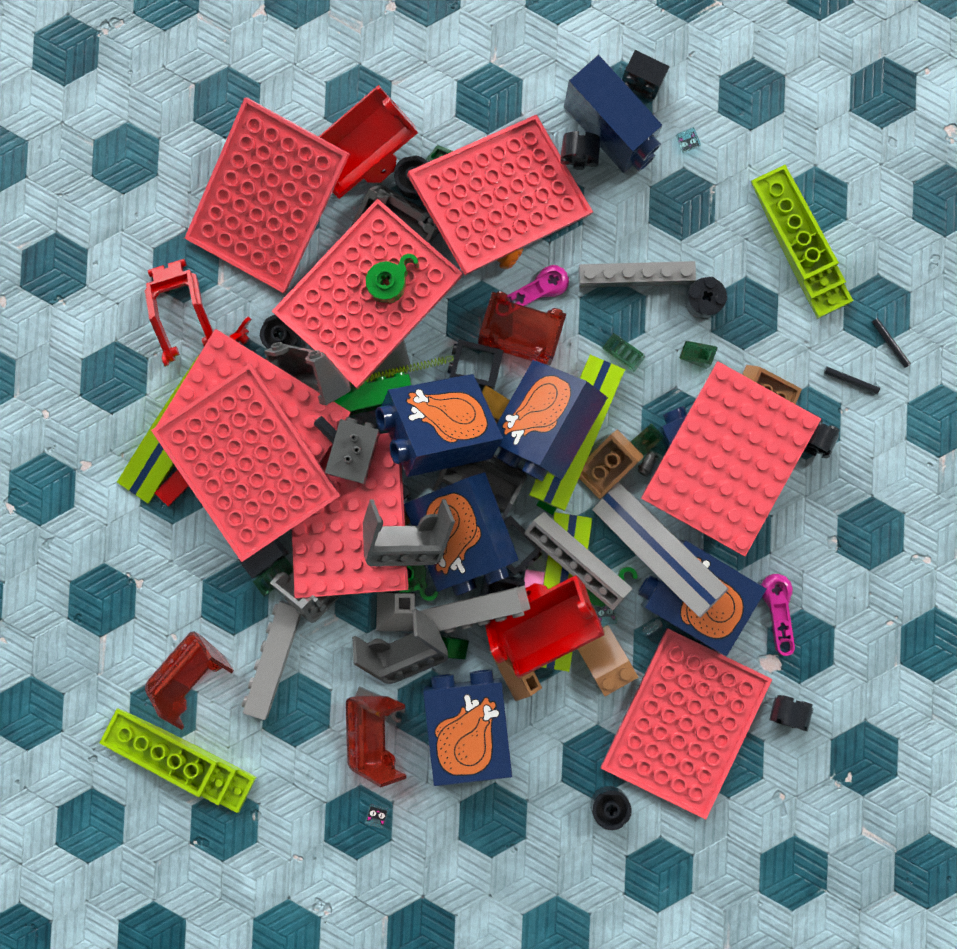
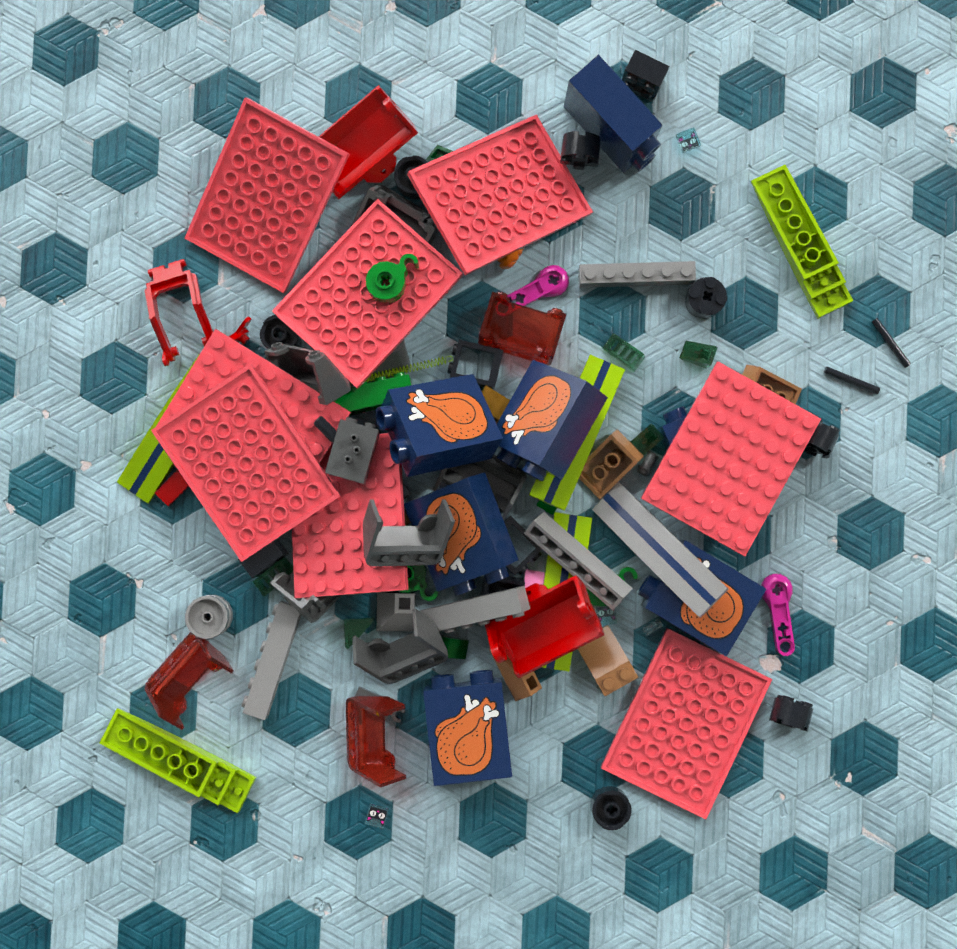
(203, 626): none -> light grey wheel
(355, 627): none -> clear green slope

